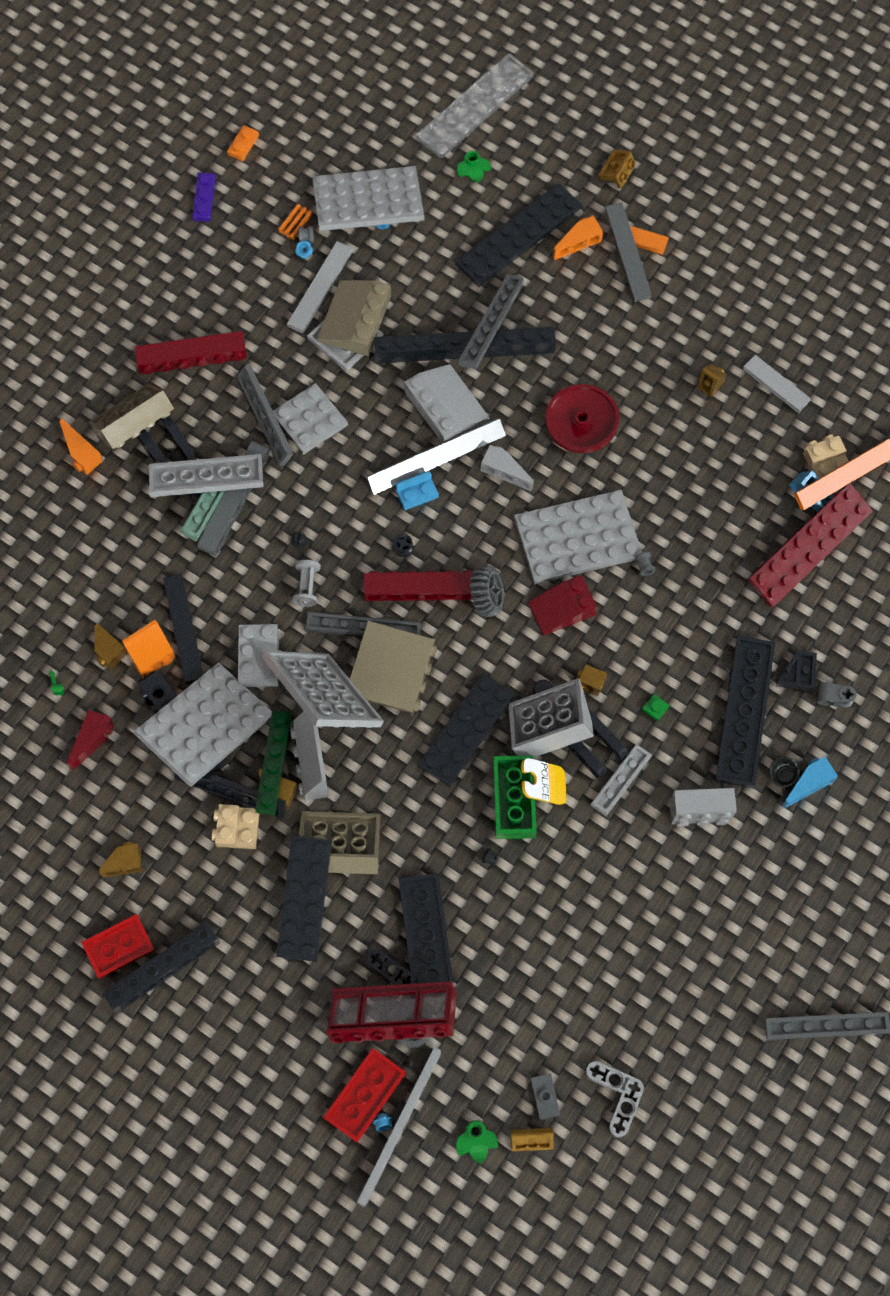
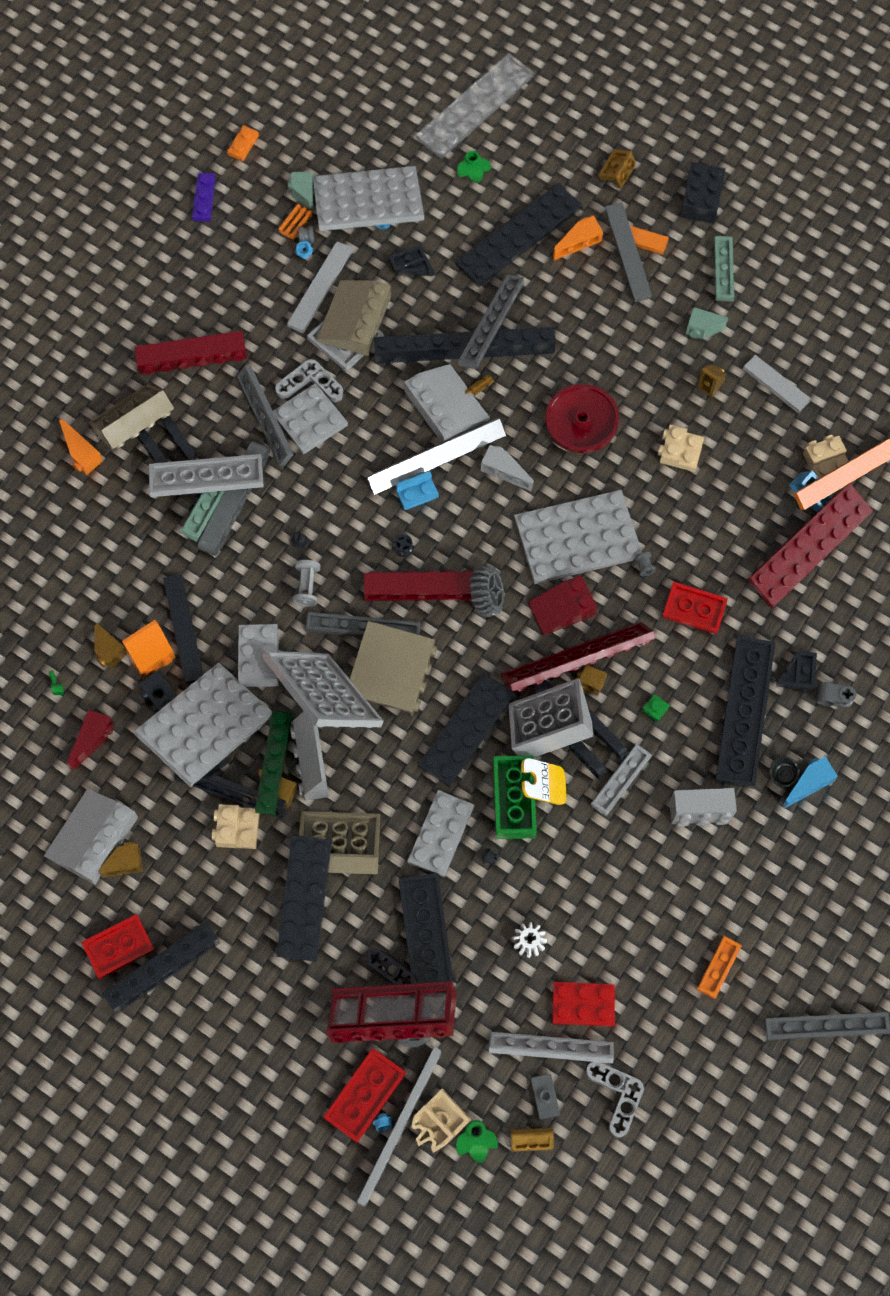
(91, 835): none -> light grey slope
(302, 188): none -> sand green slope
(312, 376): none -> light grey beam
(411, 262): none -> black wing
(439, 1121): none -> tan plate
(441, 833): none -> light grey plate
(480, 385): none -> pearl gold axle
(536, 943): none -> white gear
(551, 1047): none -> light grey tile
(576, 656): none -> dark red plate
(583, 1004): none -> red plate
(680, 448): none -> tan plate
(695, 607): none -> red plate
(702, 192): none -> black brick
(704, 324): none -> sand green slope
(719, 967): none -> orange tile
(723, 268): none -> sand green plate

